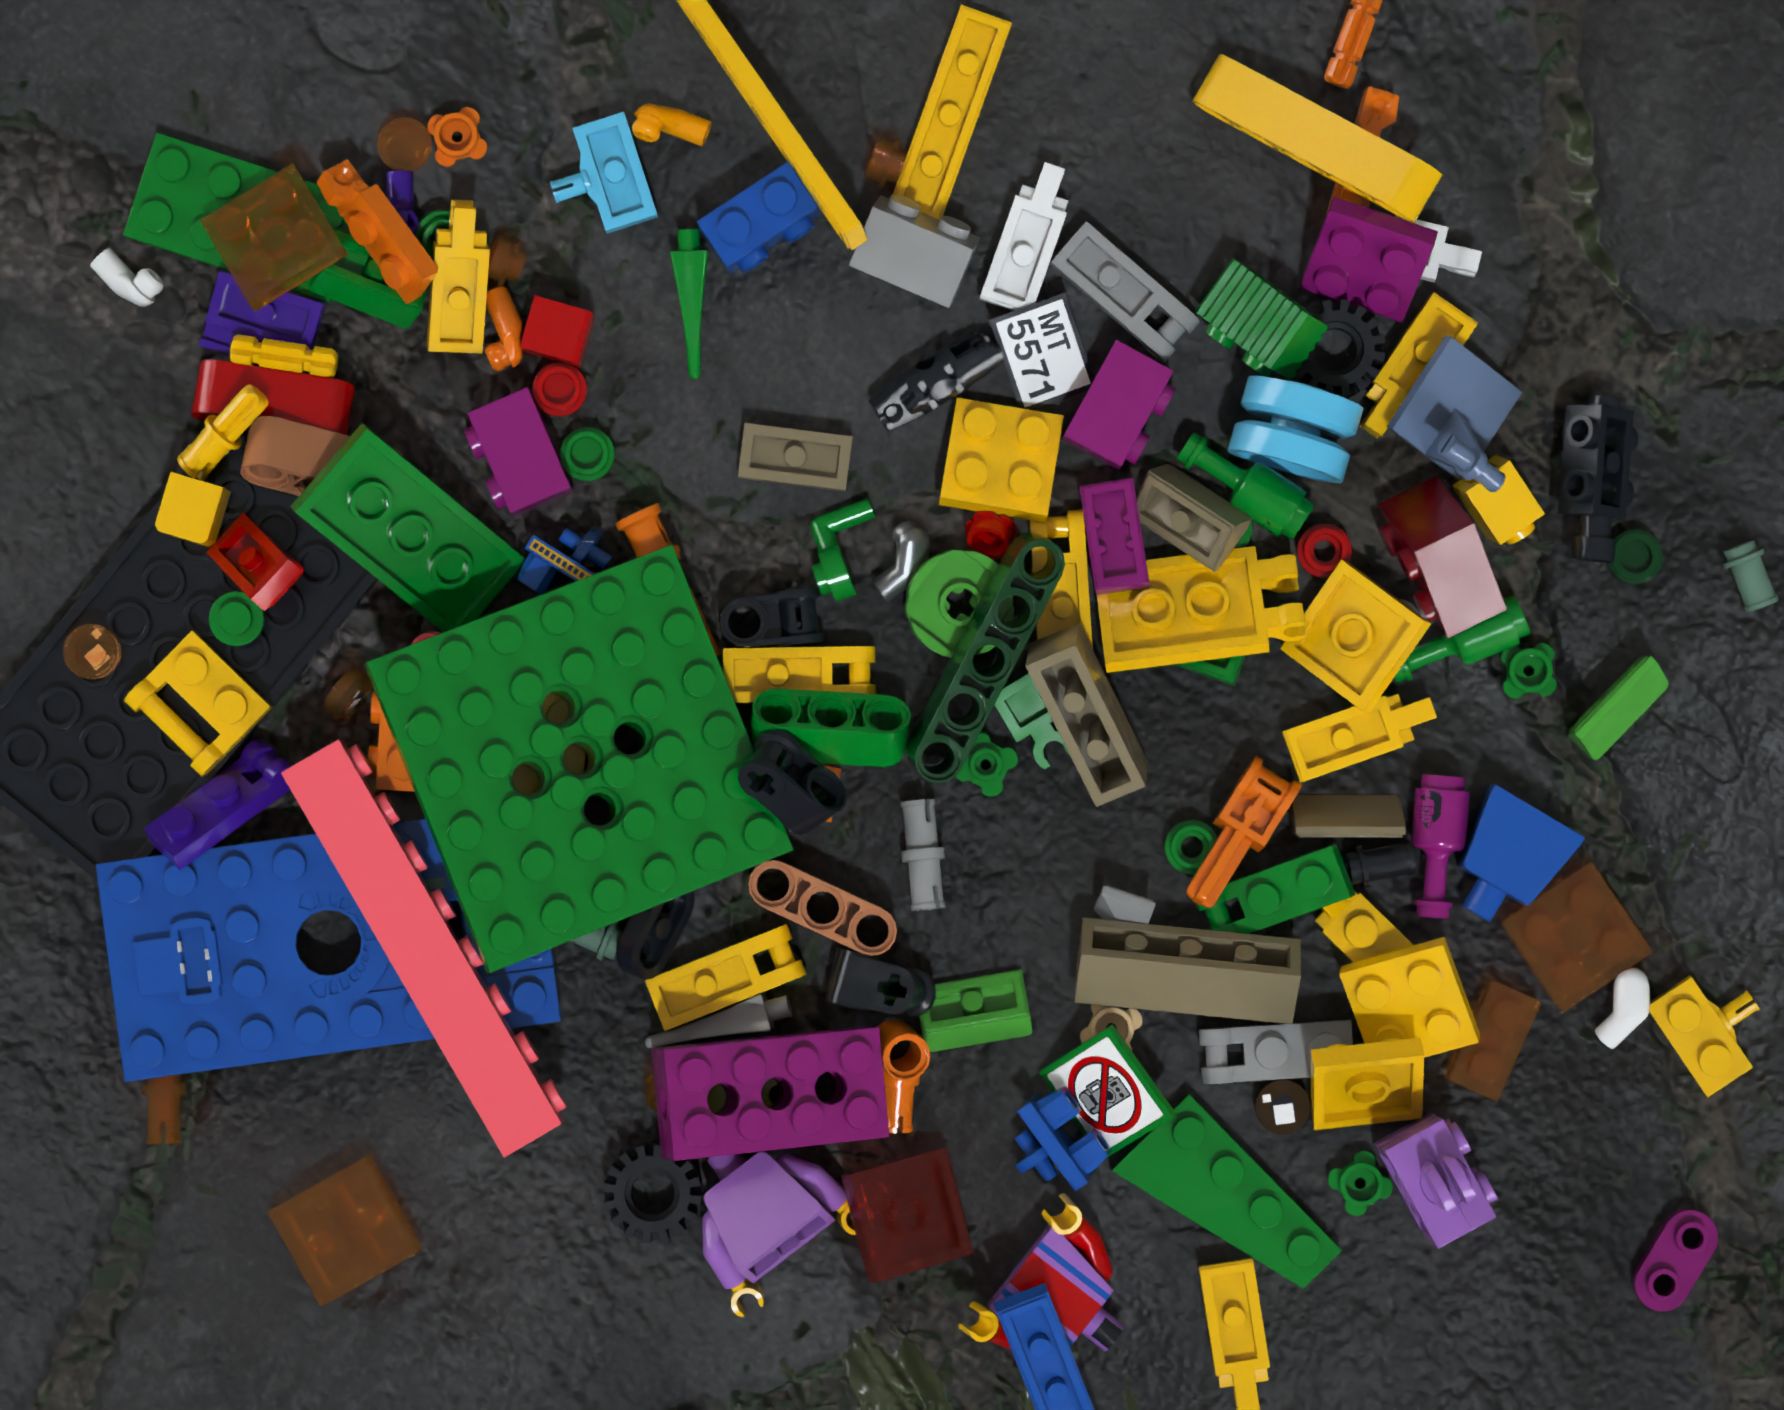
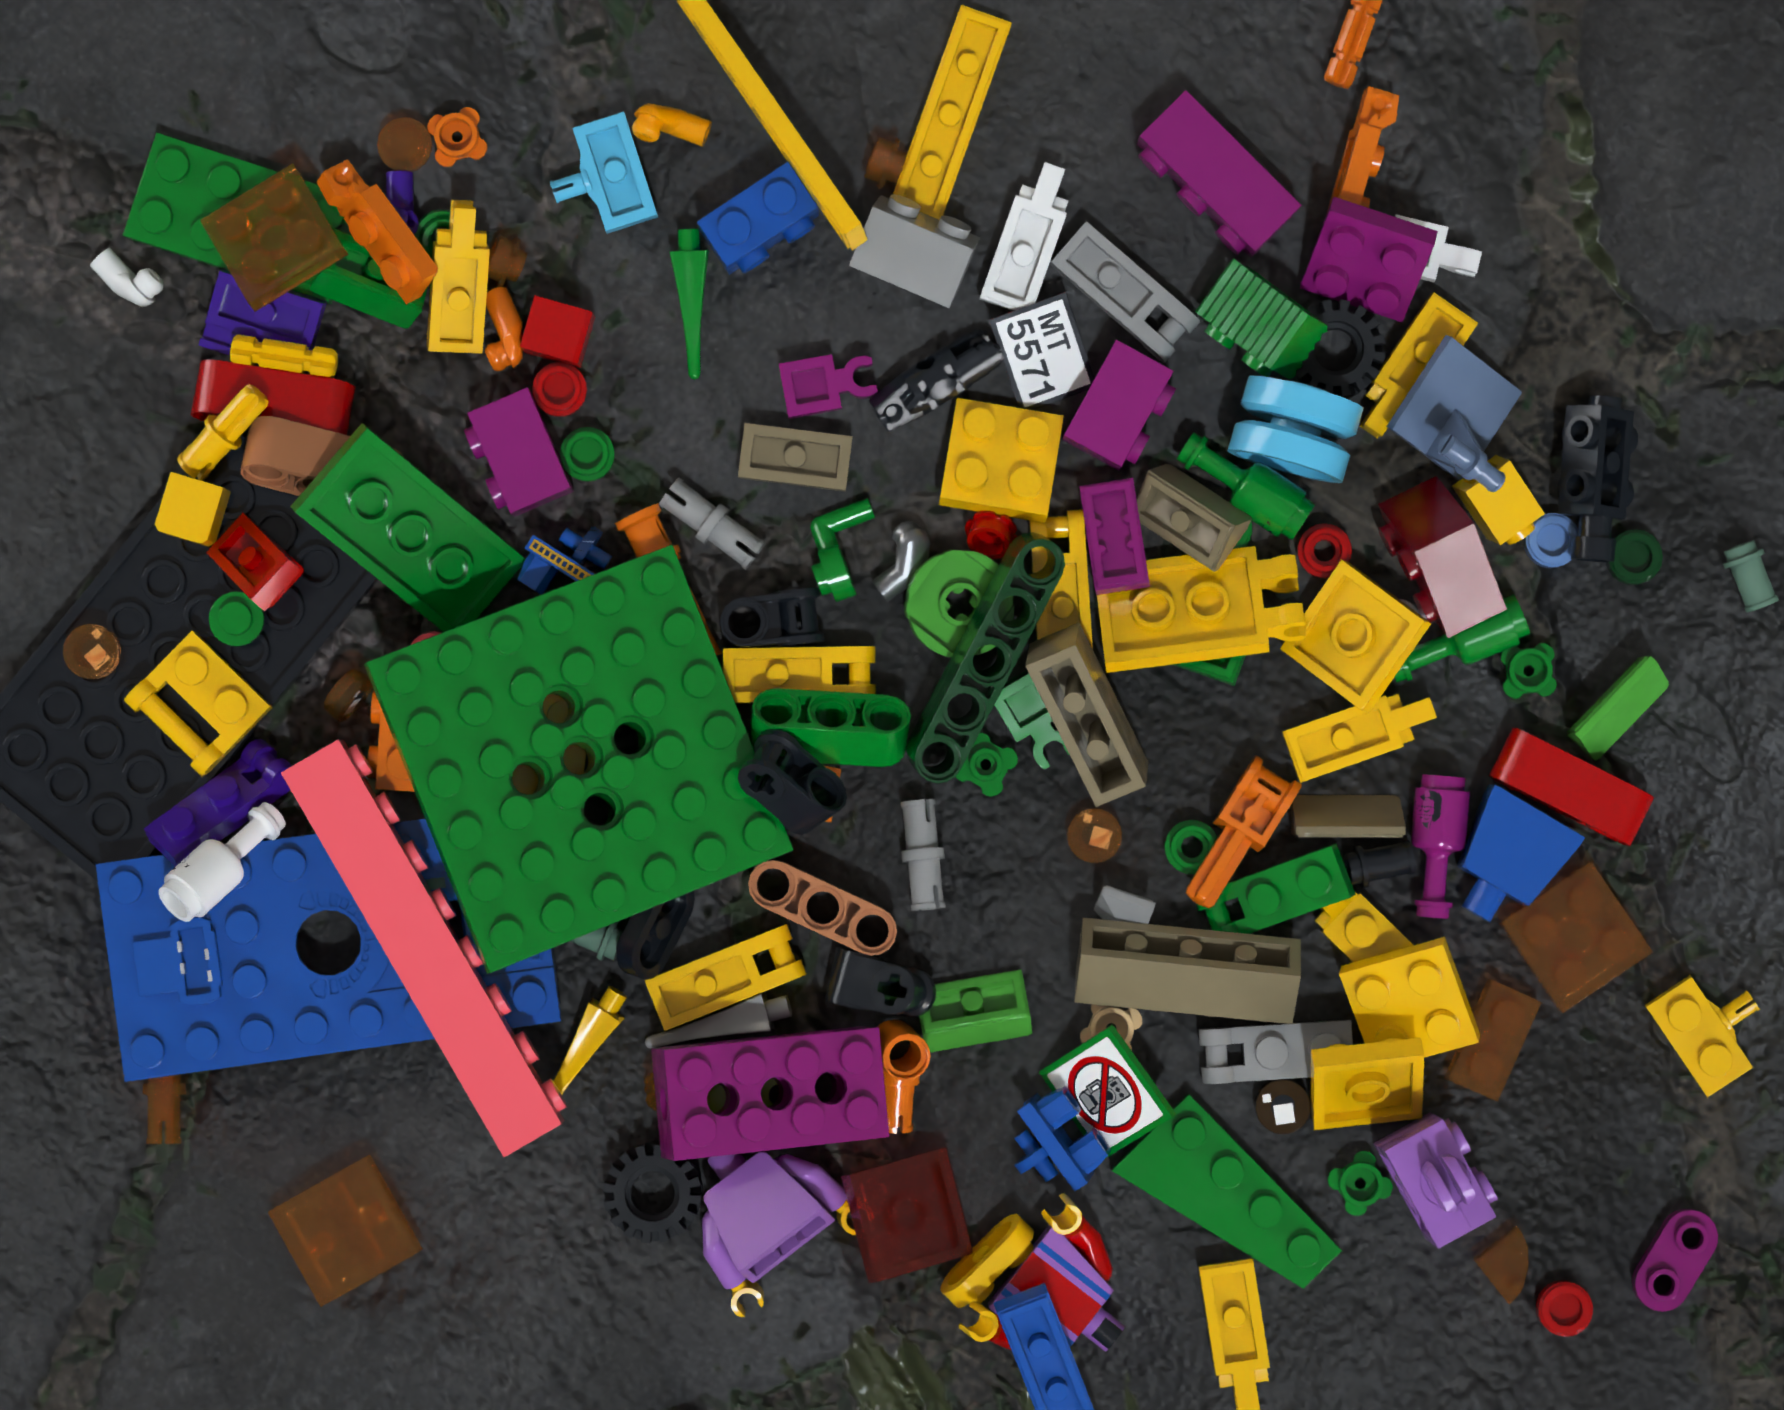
(216, 867): none -> white piece
(594, 1028): none -> yellow piece
(712, 523): none -> light grey pin
(814, 385): none -> magenta plate
(1000, 1248): none -> yellow plate
(1094, 835): none -> clear orange tile
(1216, 175): none -> magenta brick
(1317, 138): yellow beam -> none
(1506, 1264): none -> clear orange tile
(1551, 540): none -> medium blue tile
(1564, 1308): none -> red tile
(1571, 787): none -> red beam
(1630, 1007): white arm -> none

